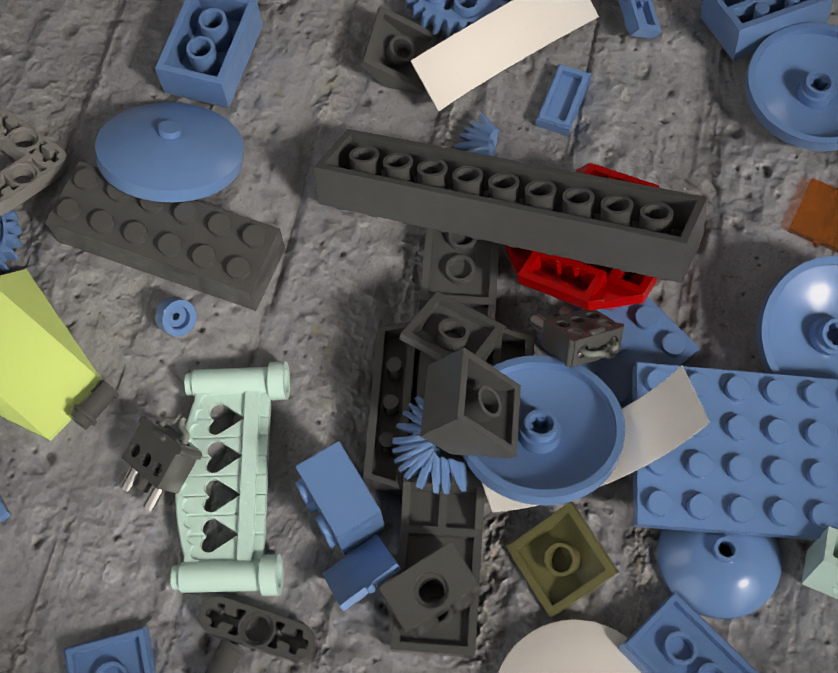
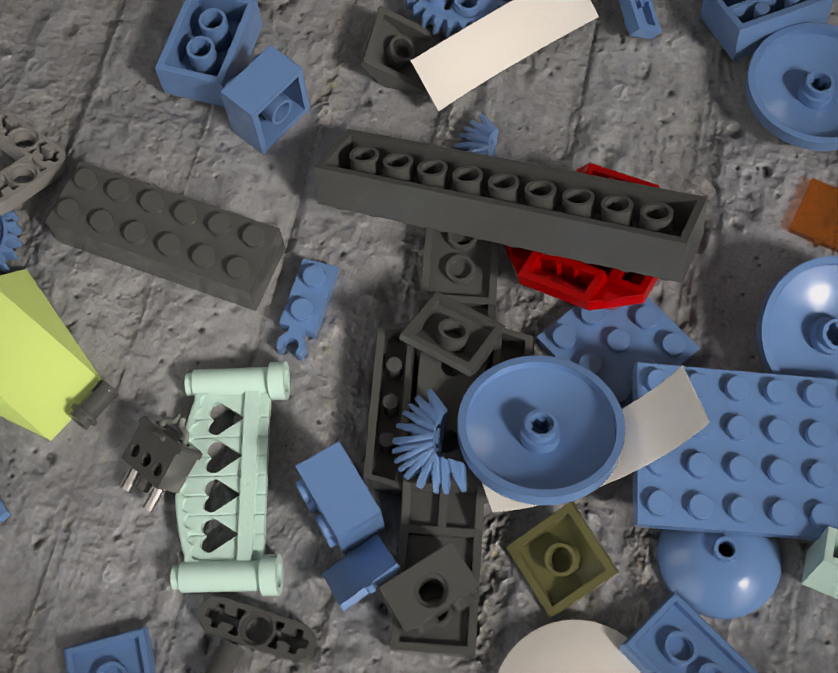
(169, 152): medium blue dish -> none
(176, 316): medium blue tile -> none
(266, 99): none -> medium blue brick
(306, 305): none -> medium blue plate
(470, 407): dark grey slope -> none
(563, 100): medium blue tile -> none
(579, 335): dark grey piece -> none

